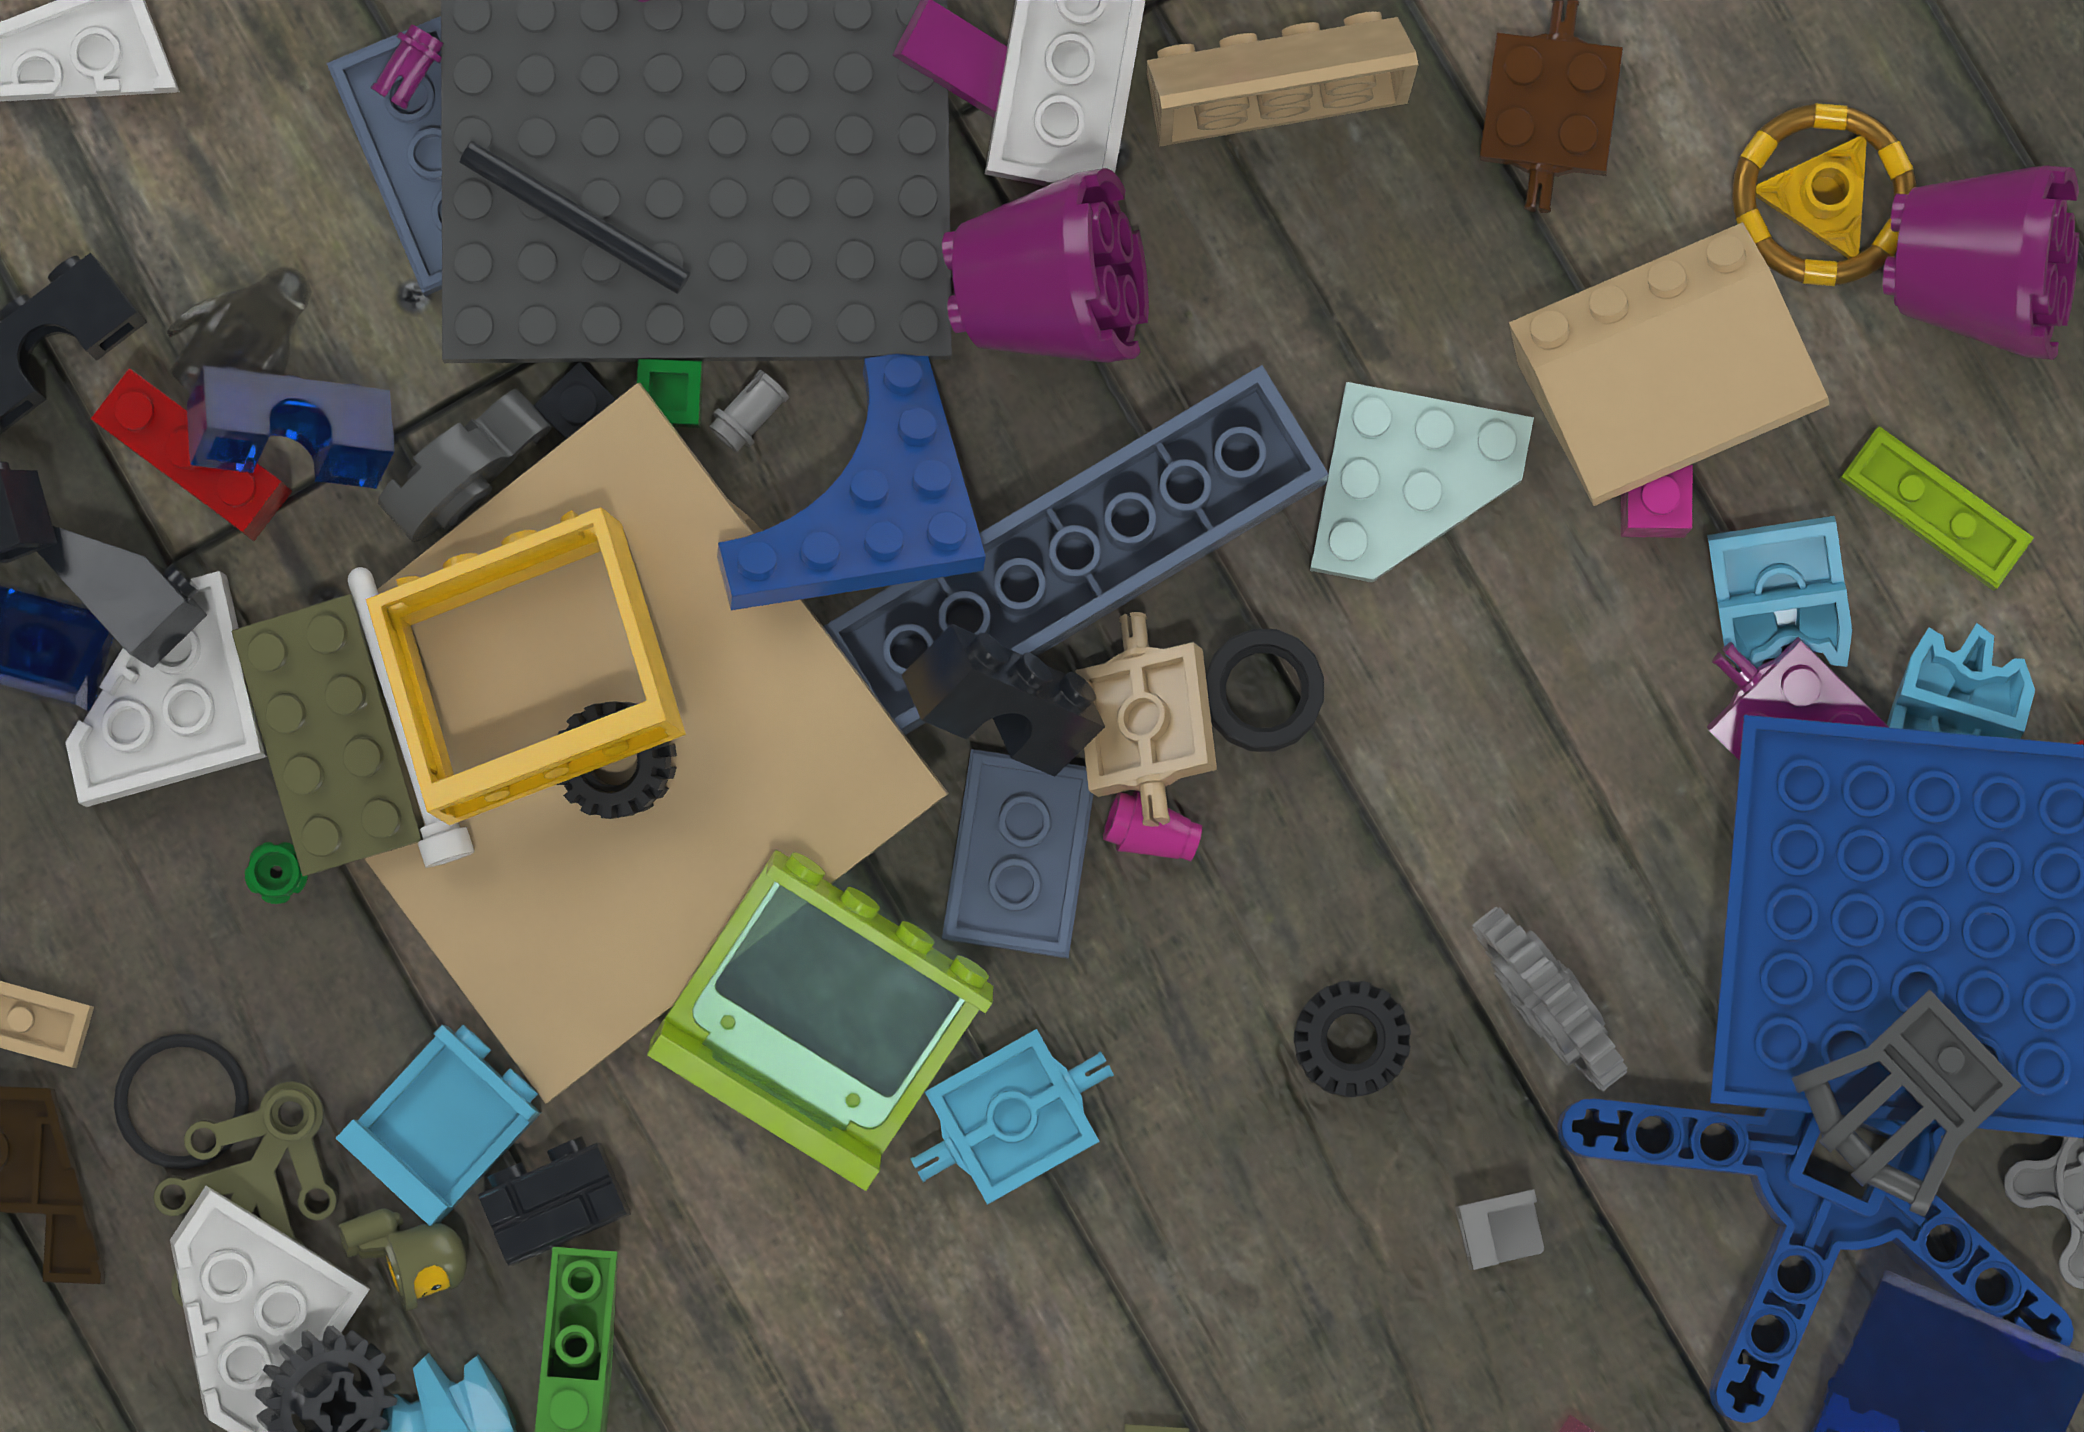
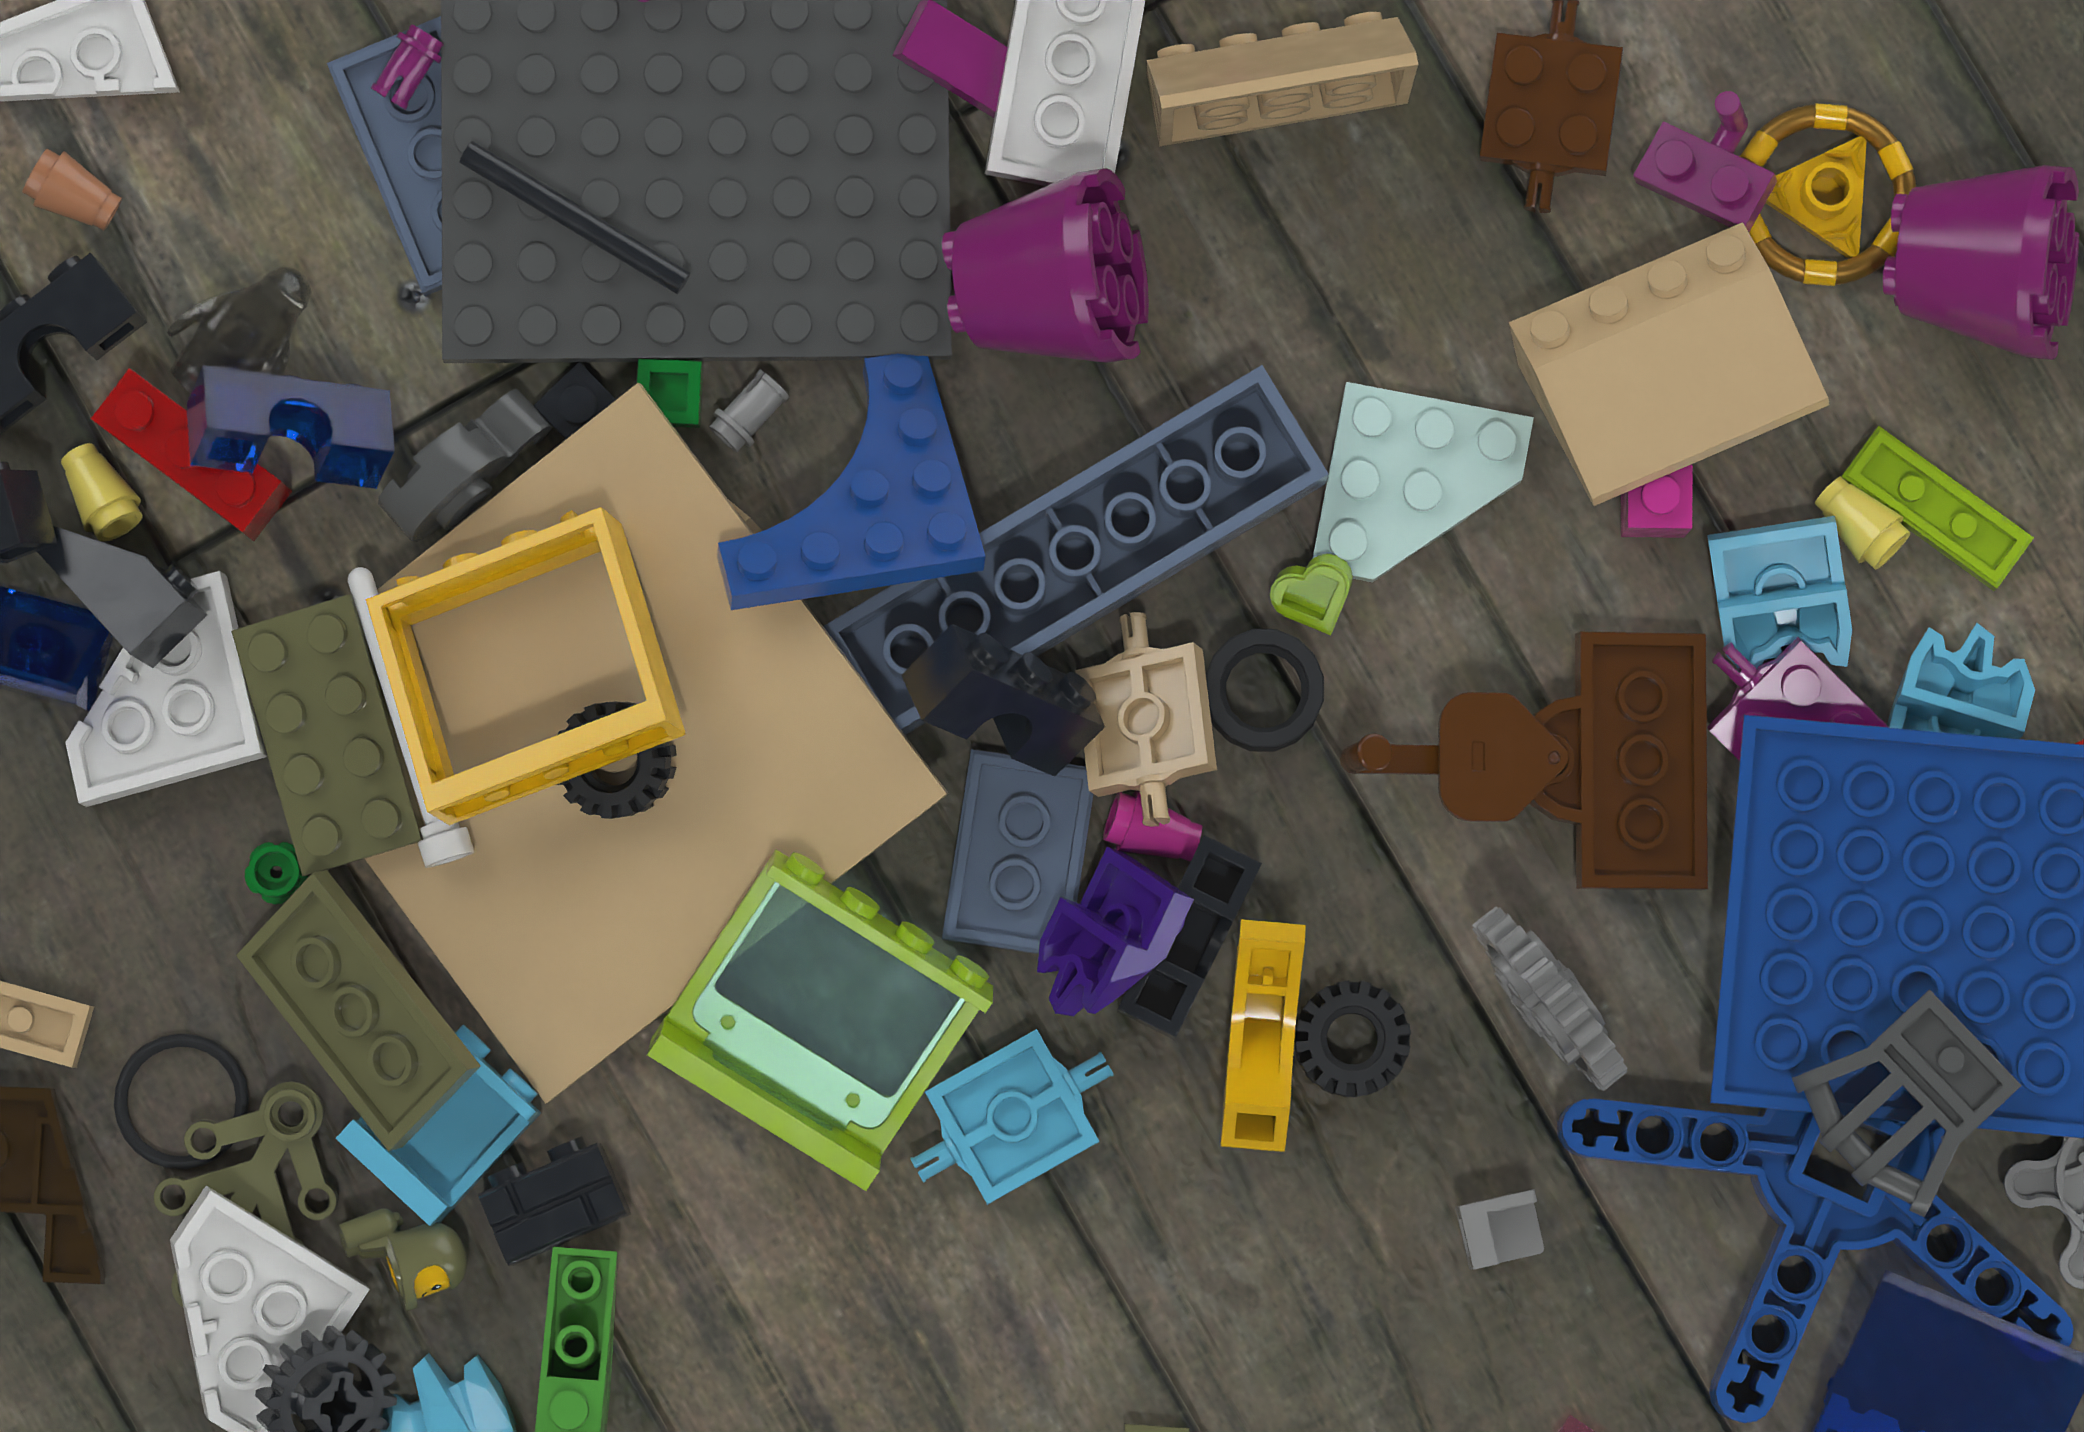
(71, 190): none -> nougat cone
(100, 493): none -> light yellow cone
(358, 1010): none -> olive plate
(1111, 935): none -> dark purple plate
(1218, 884): none -> black arch
(1262, 1035): none -> yellow arch
(1314, 592): none -> lime tile
(1612, 760): none -> reddish brown plate
(1708, 174): none -> magenta plate
(1863, 523): none -> light yellow cone

